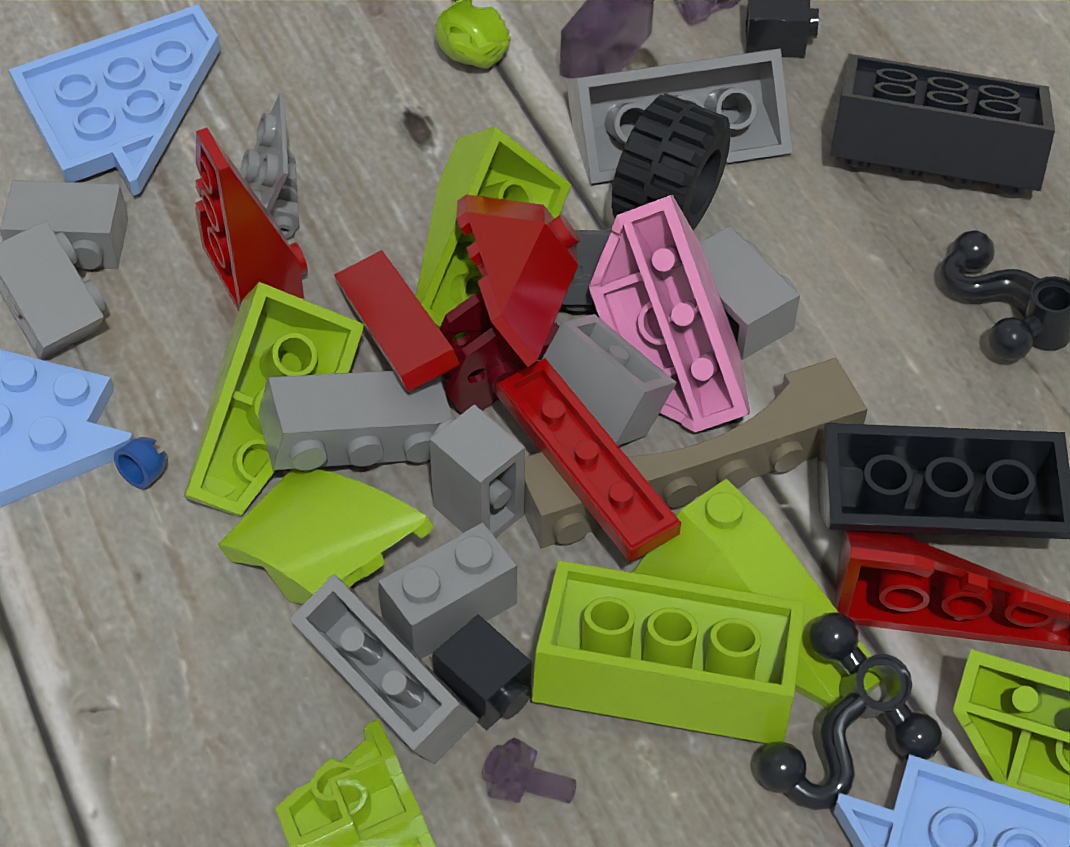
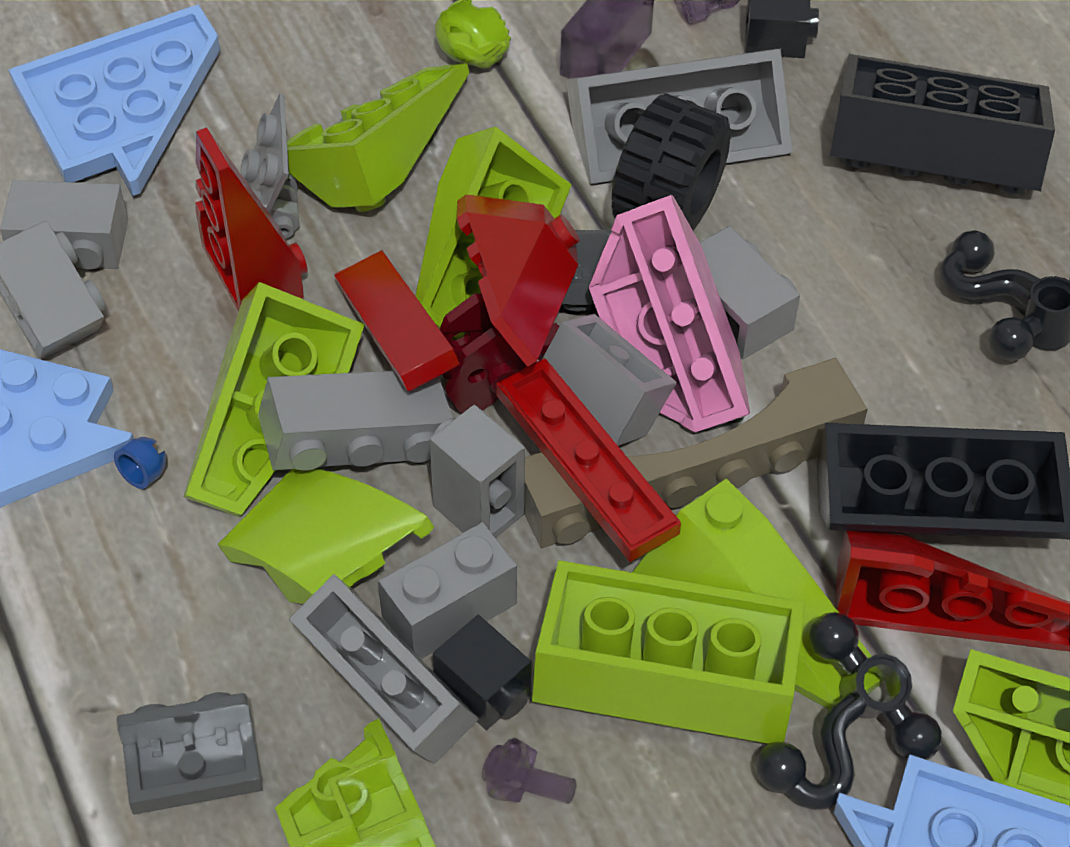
(189, 752): none -> dark grey bracket
(376, 141): none -> lime wedge

